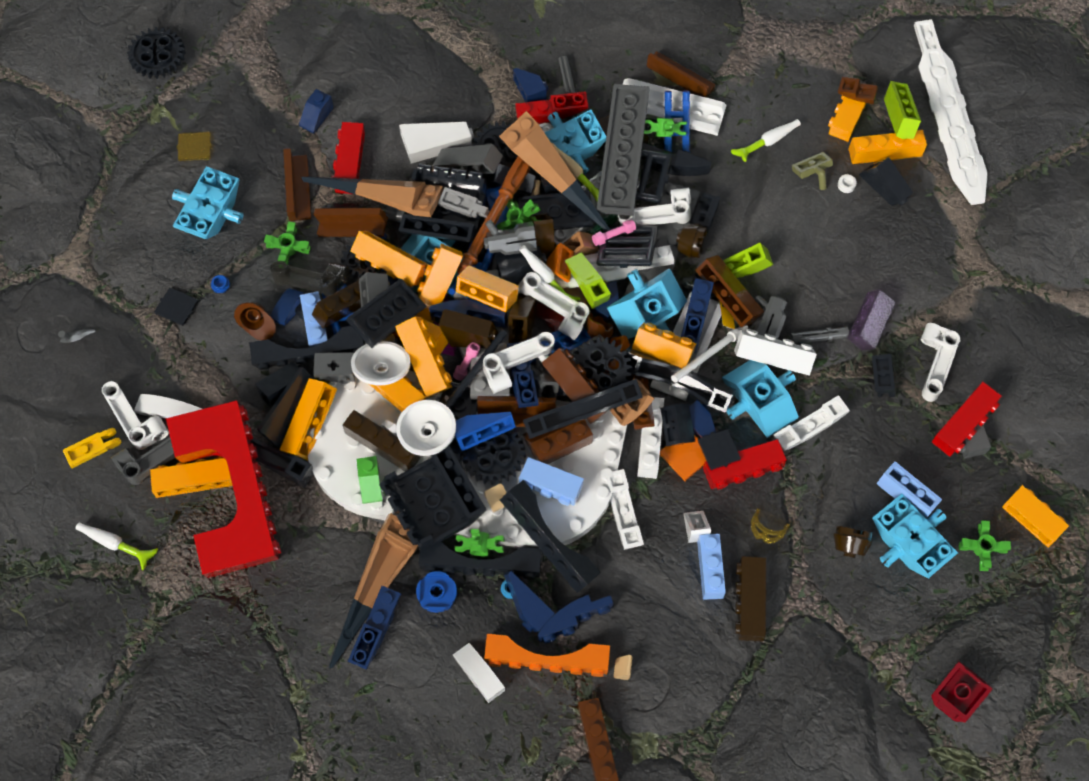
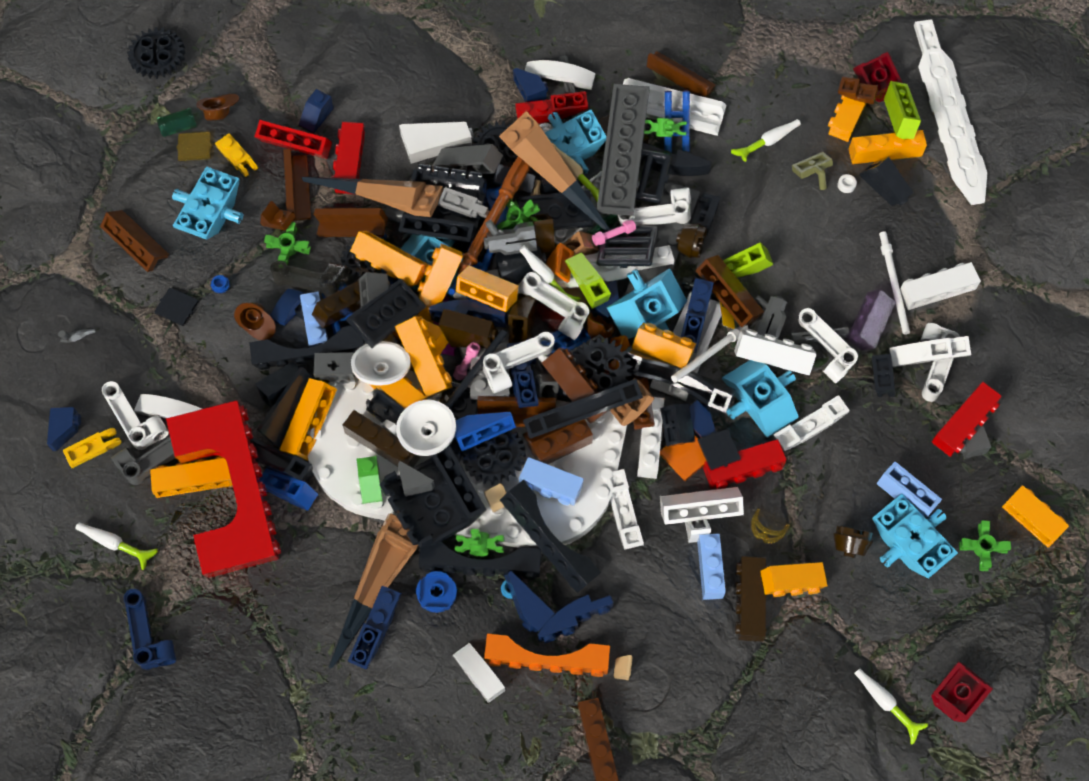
(62, 426): none -> dark blue slope
(133, 239): none -> reddish brown panel
(160, 653): none -> dark blue piece
(176, 122): none -> clear green slope
(217, 107): none -> reddish brown piece
(235, 154): none -> yellow hinge
(276, 218): none -> reddish brown slope
(289, 489): none -> blue slope
(293, 139): none -> red brick
(383, 407): none -> black hinge
(414, 481): none -> dark grey slope
(562, 71): none -> white slope
(701, 505): none -> white brick
(793, 579): none -> light orange brick
(832, 342): none -> white piece
(878, 72): none -> dark red slope
(887, 251): none -> white bar
(889, 703): none -> white piece
(930, 351): none -> white slope
(939, 285): none -> white brick

